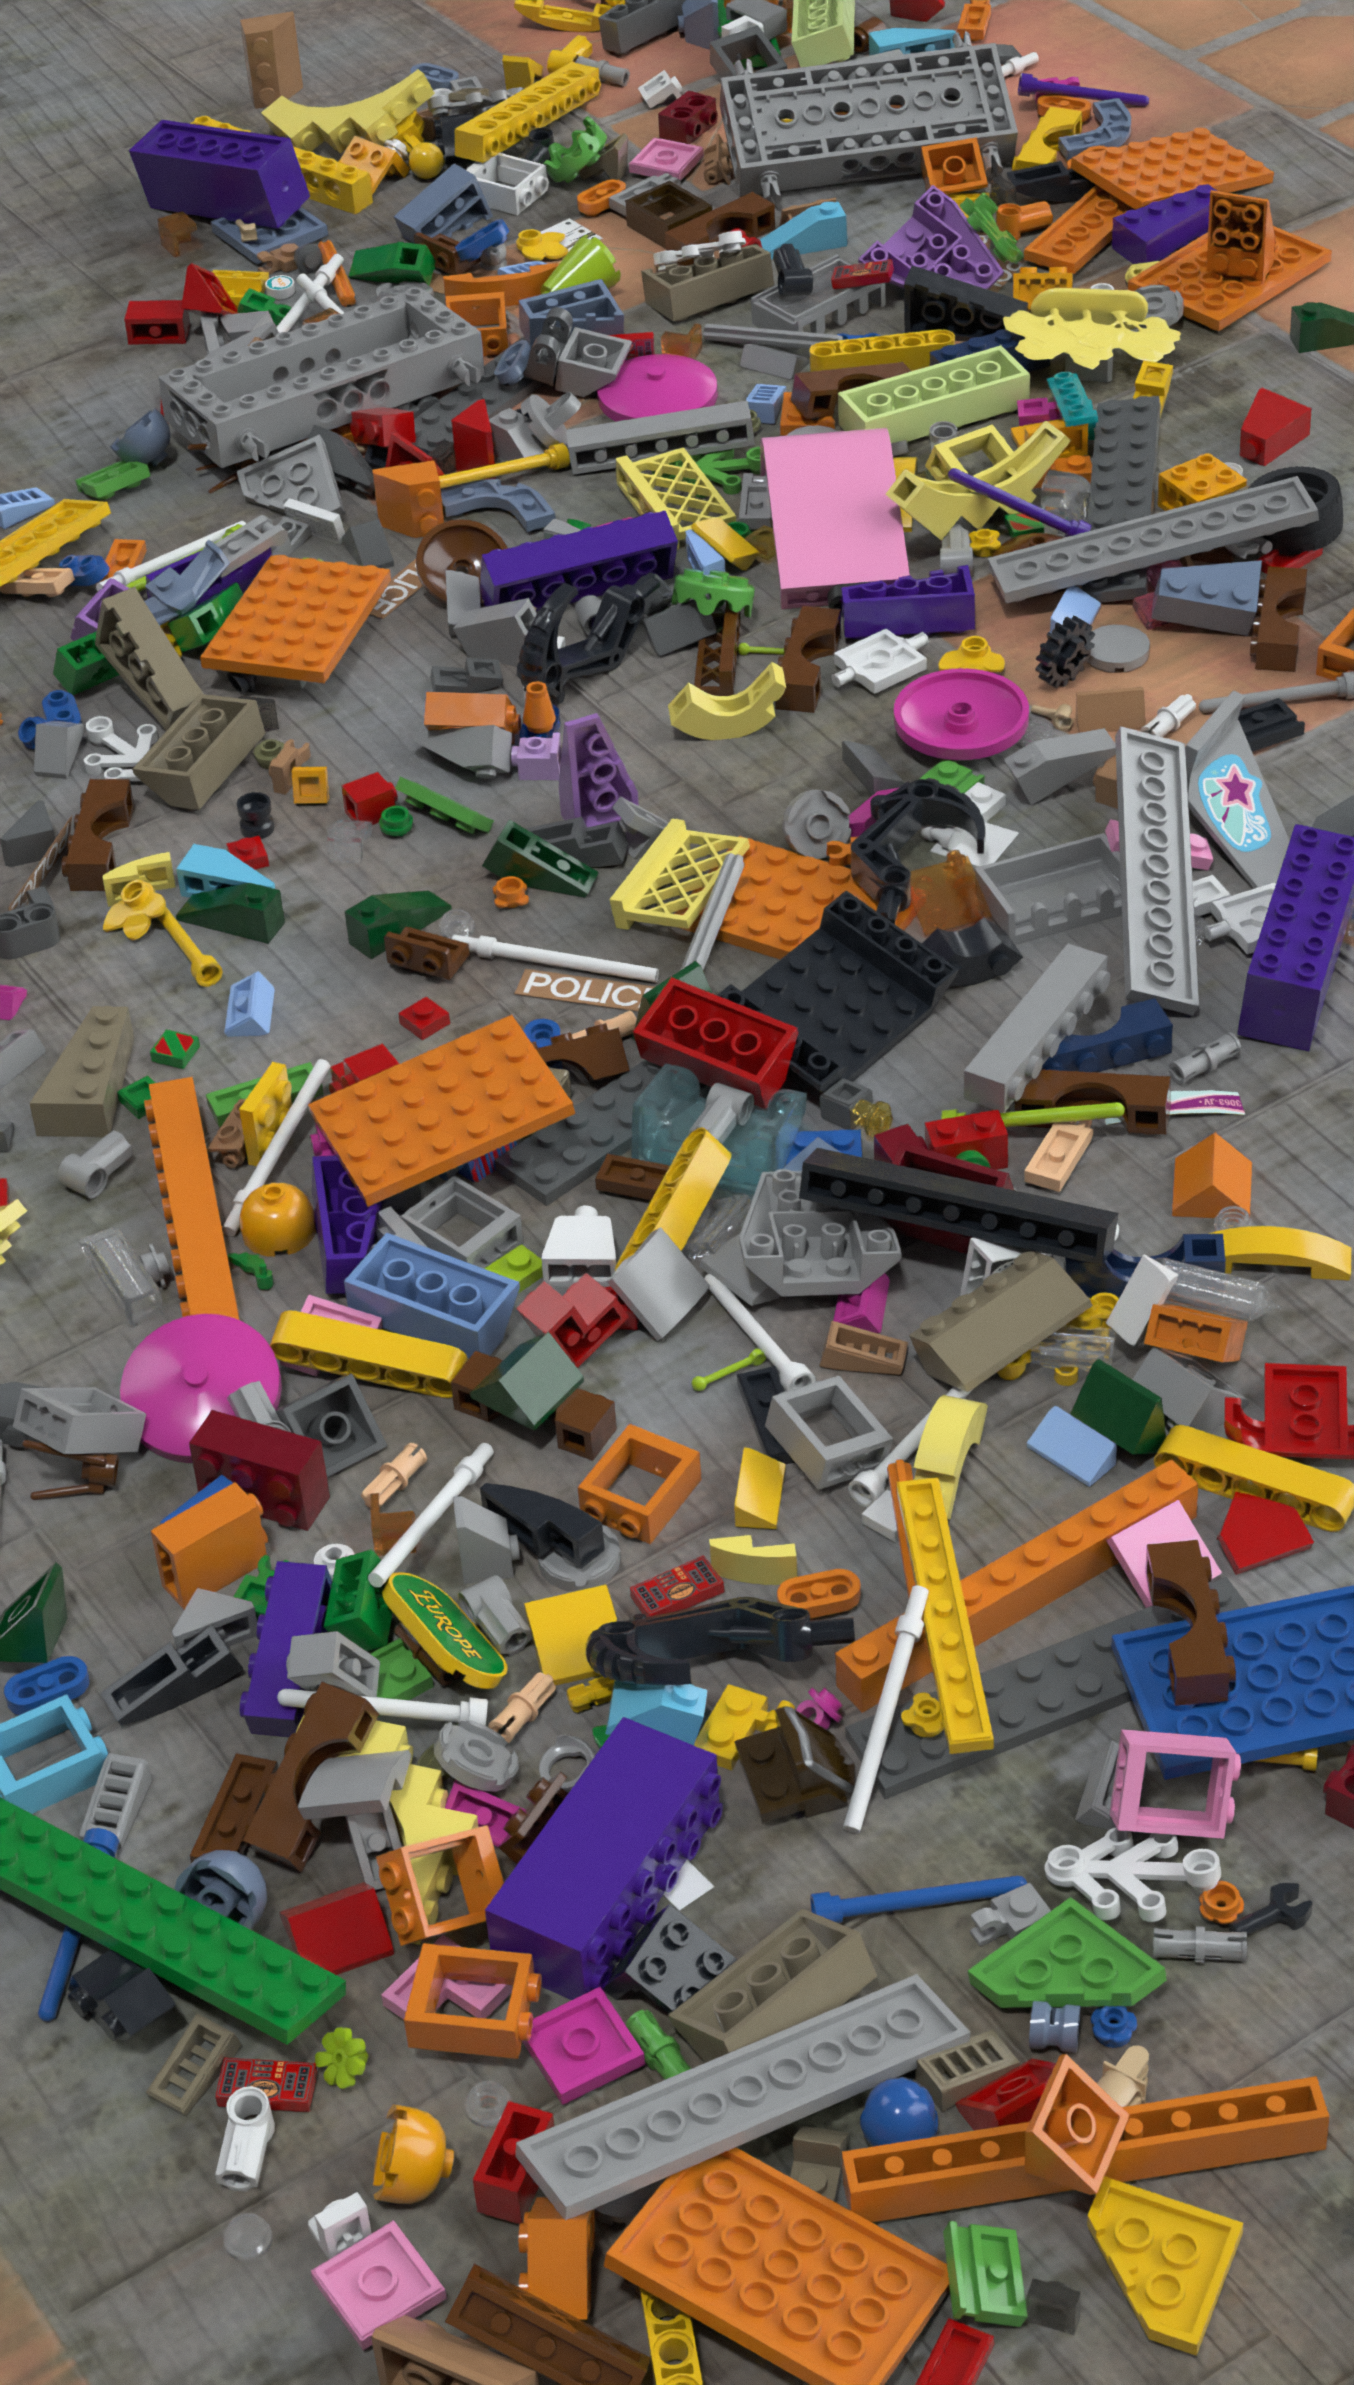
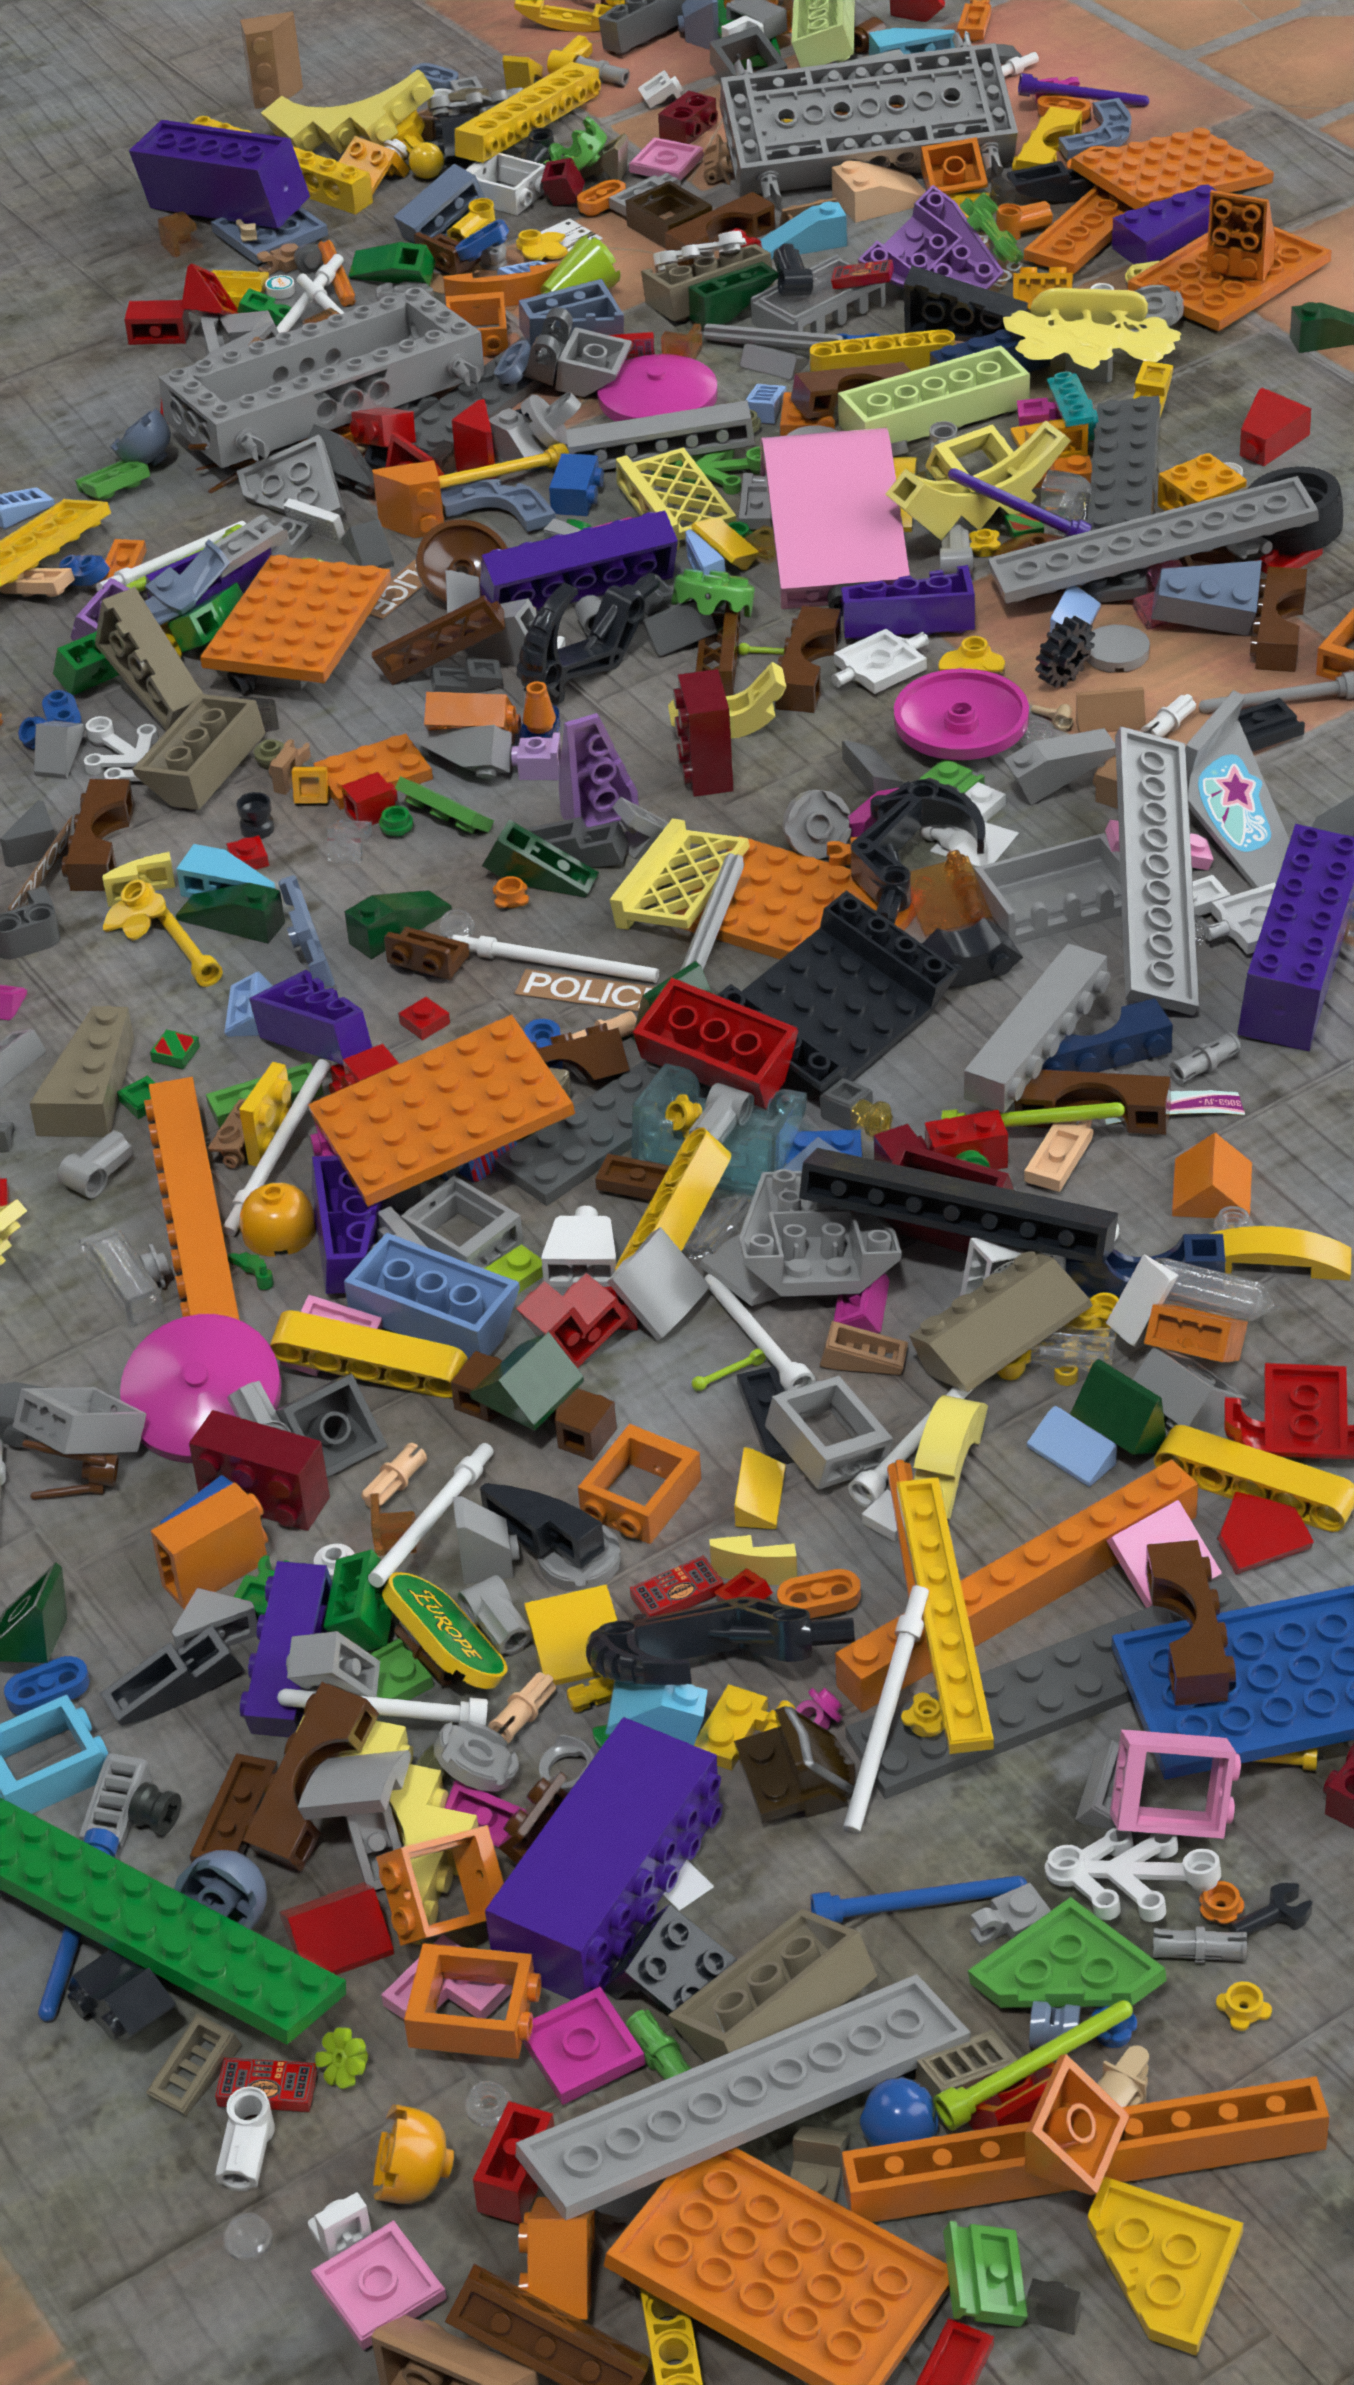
(154, 1808): none -> pearl dark grey wheel
(304, 932): none -> sand blue plate
(310, 1018): none -> dark purple wedge
(389, 757): none -> orange plate
(439, 639): none -> reddish brown fence
(480, 215): none -> yellow piece
(562, 181): none -> dark red brick
(575, 484): none -> blue brick
(683, 1114): none -> yellow plate
(703, 733): none -> dark red brick
(727, 295): none -> dark green slope
(744, 1585): none -> red plate
(873, 190): none -> light nougat slope
(958, 2105): none -> lime piece
(1247, 1995): none -> yellow plate

